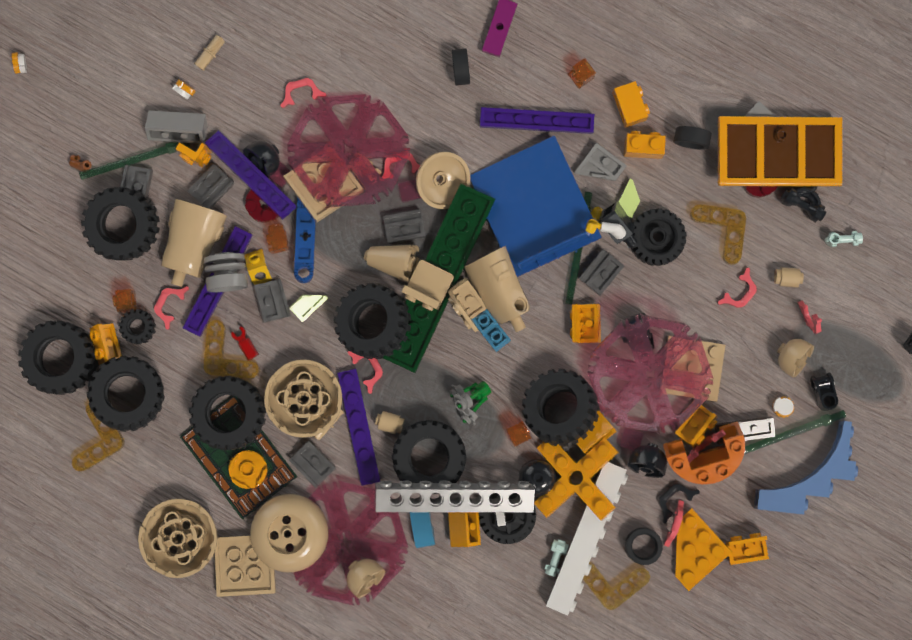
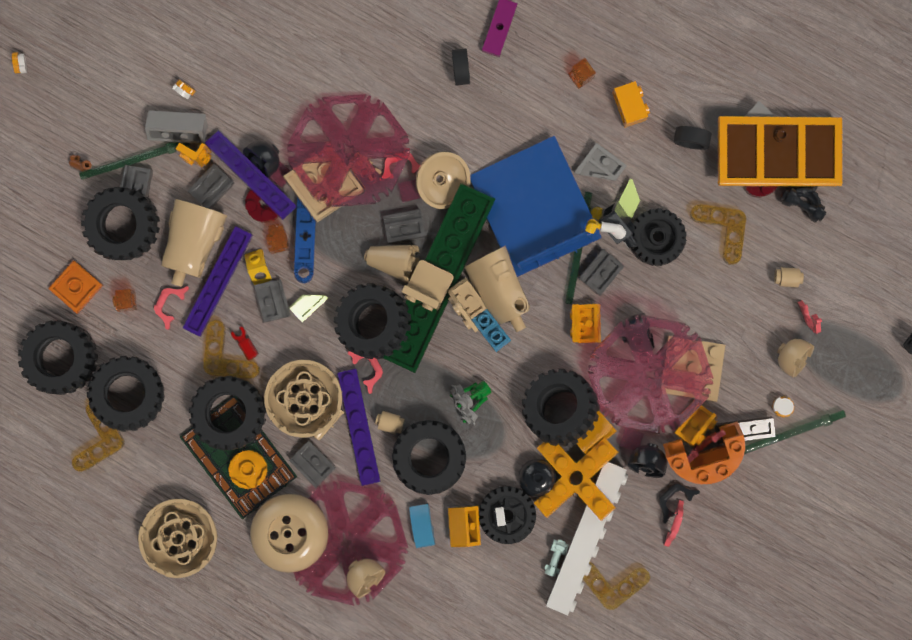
(75, 287): none -> orange tile
(105, 342): light orange bracket -> none
(126, 322): black tyre -> none
(209, 52): tan axle -> none
(225, 272): light grey wheel -> none
(240, 569): tan plate -> none
(297, 84): coral helmet -> none
(404, 503): light grey brick -> none
(518, 433): clear orange brick -> none
(537, 120): dark purple plate -> none
(644, 145): light orange brick -> none
(657, 551): black tyre -> none
(697, 550): light orange plate -> none
(747, 549): light orange bracket -> none
(748, 295): coral helmet -> none
(818, 483): medium blue arch -> none
(824, 390): black piece -> none
(834, 238): light aqua bar -> none

